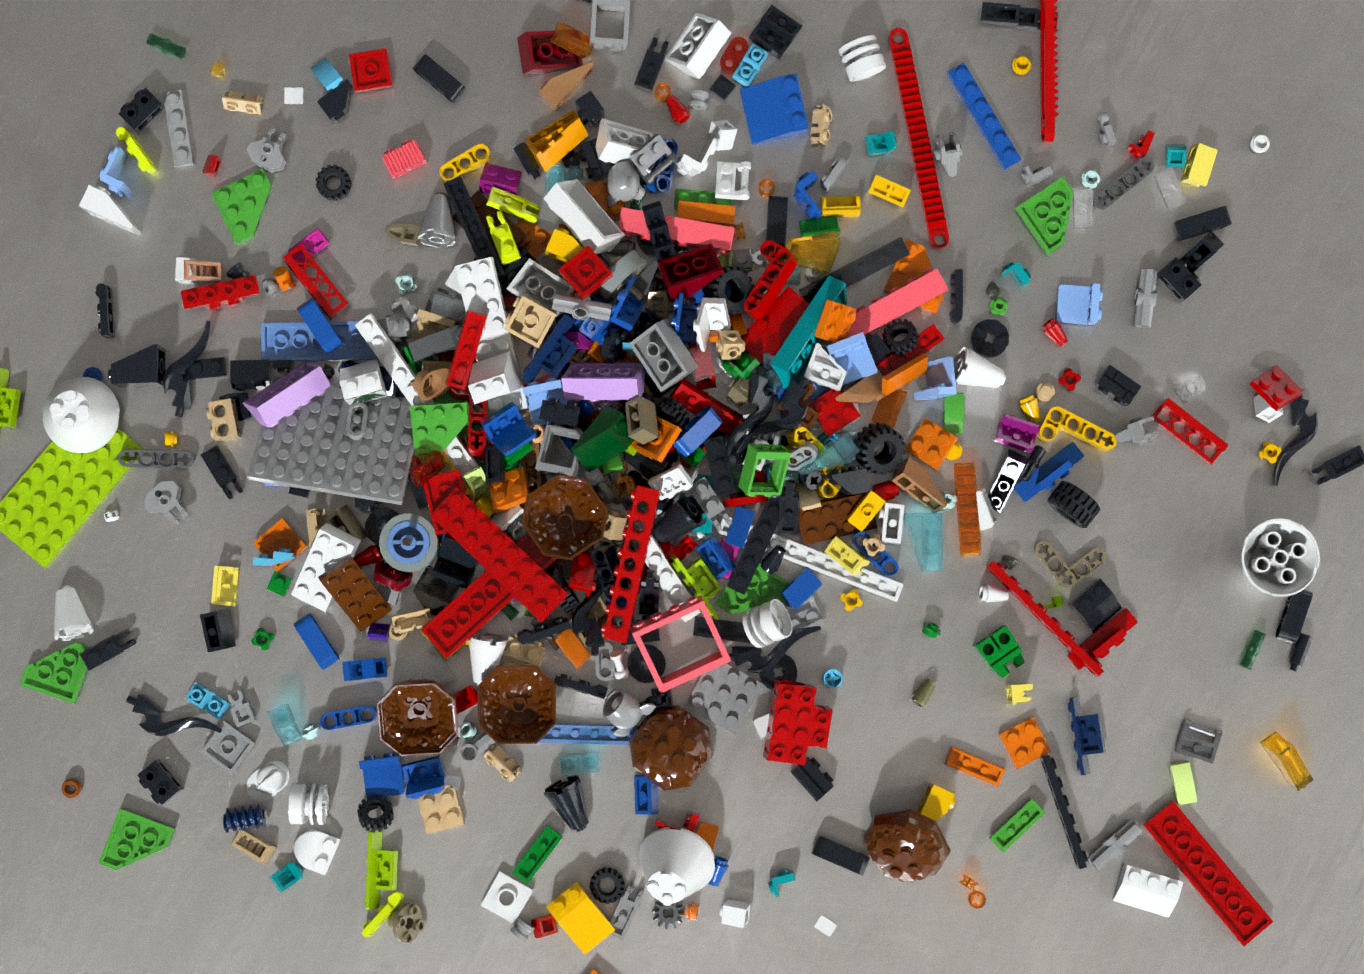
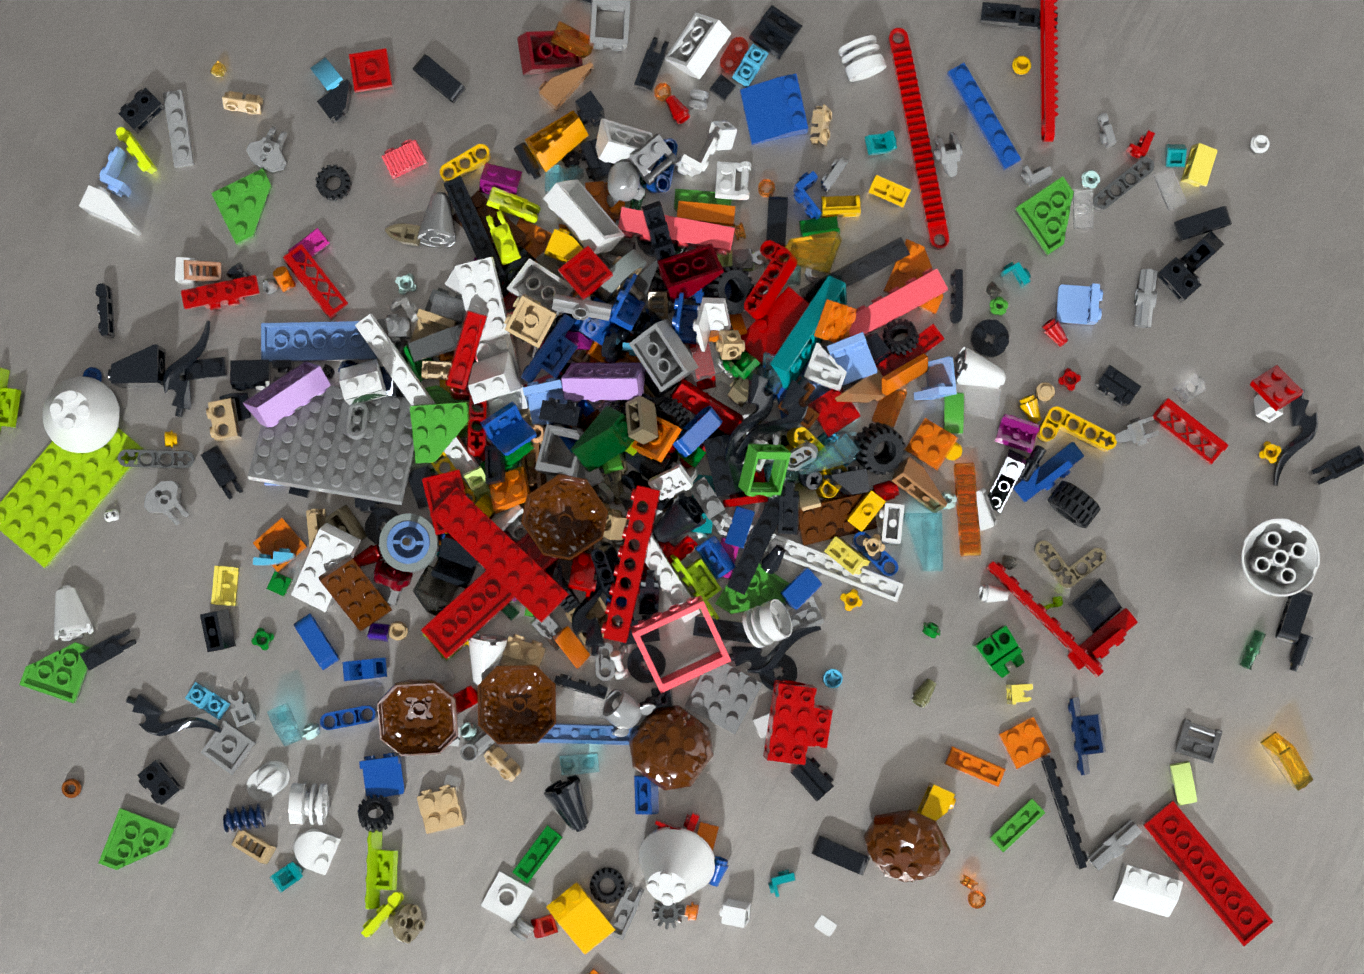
(166, 45): clear green pin -> none
(211, 165): red slope -> none
(293, 95): white sticker -> none
(319, 325): blue beam -> none
(409, 620): tan hinge -> none
(424, 777): blue bracket -> none
(425, 467): clear red slope -> none
(430, 383): medium nougat piece -> none
(542, 631): black hinge -> none
(629, 483): clear orange bush -> none

